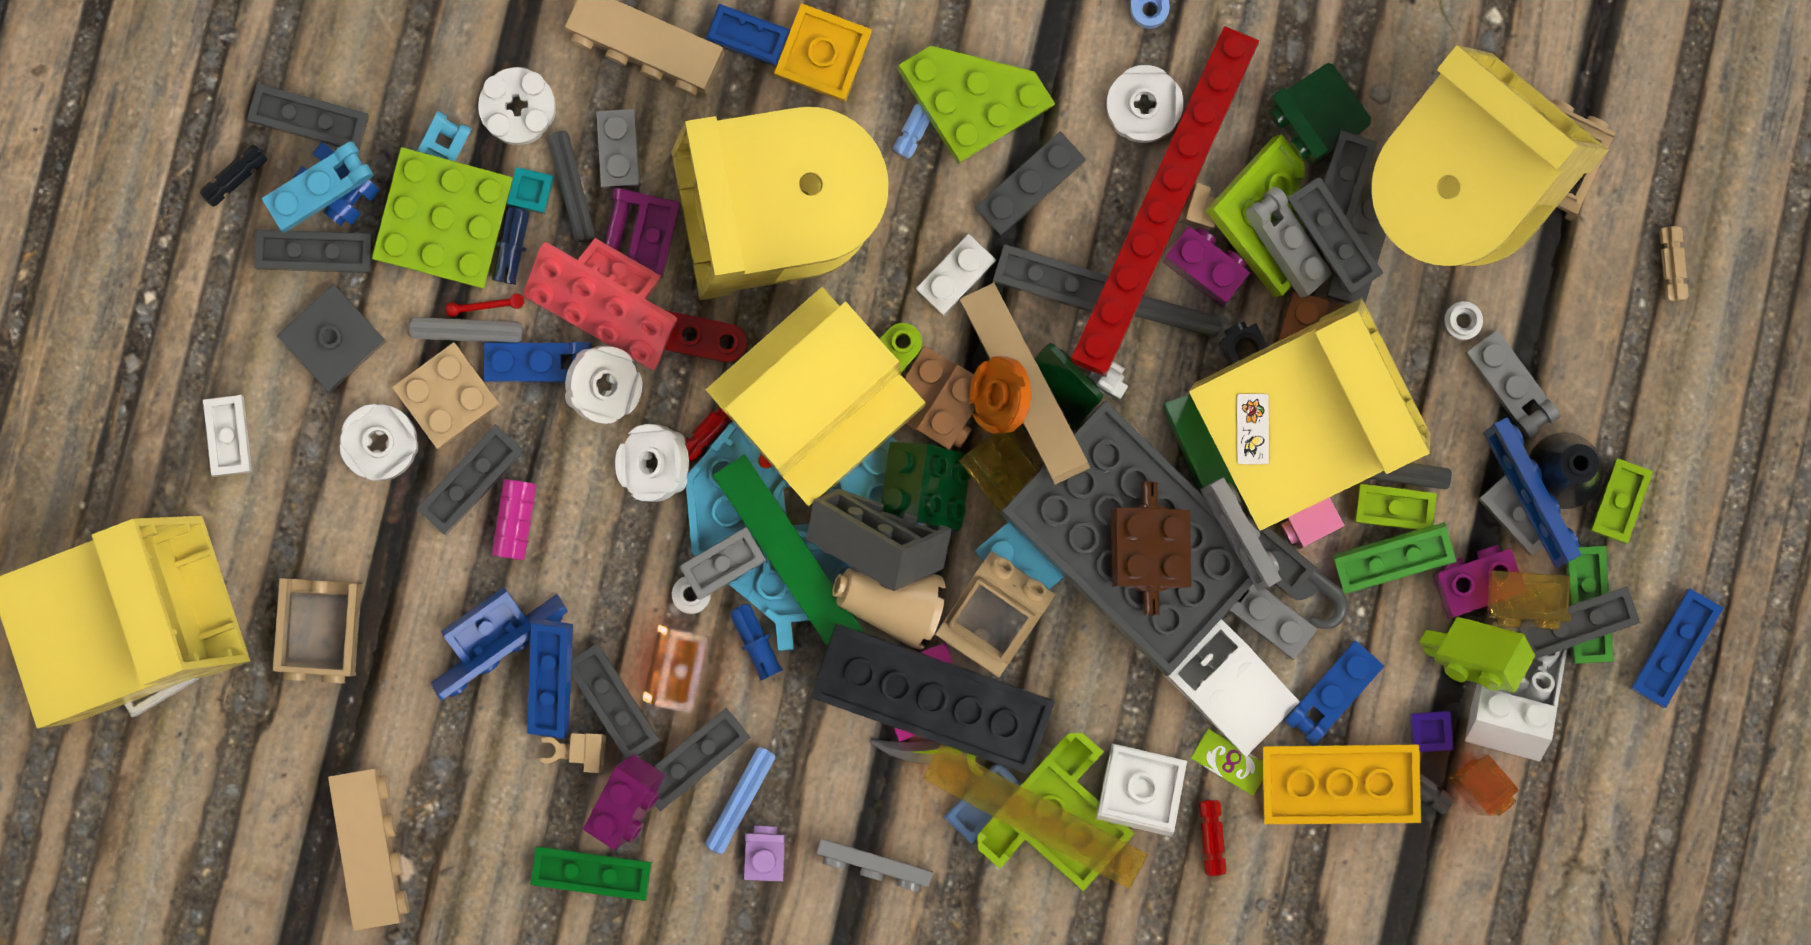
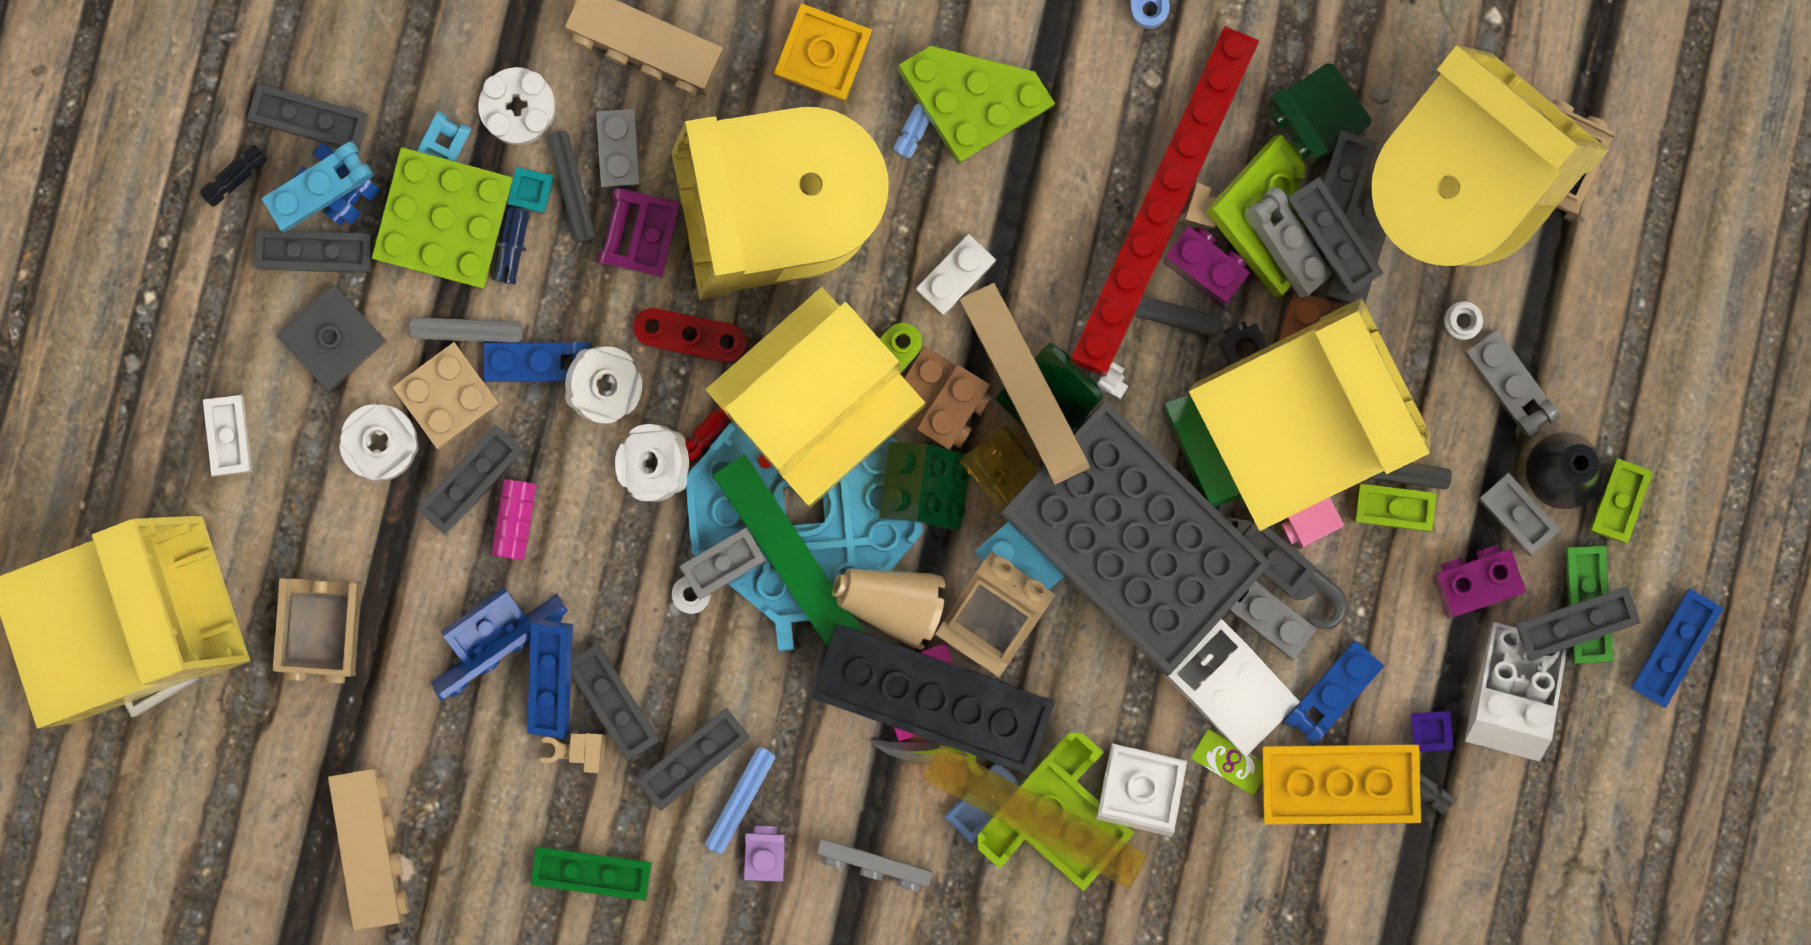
(516, 301): red hinge -> none
(604, 297): coral bracket -> none
(624, 801): magenta brick -> none
(675, 668): clear orange brick -> none
(747, 35): blue plate -> none
(755, 641): blue axle -> none
(876, 542): dark grey wedge -> none
(1000, 395): orange tile -> none
(1030, 184): dark grey plate -> none
(1049, 278): dark grey plate -> none
(1151, 548): reddish brown plate -> none
(1160, 89): white plate -> none
(1212, 837): red axle -> none
(1241, 533): light grey plate -> none
(1253, 428): white sticker -> none
(1394, 558): bright green plate -> none
(1480, 654): lime hinge -> none
(1484, 786): clear orange brick -> none
(1527, 484): blue plate -> none
(1529, 598): clear yellow bracket -> none
(1673, 263): tan axle -> none

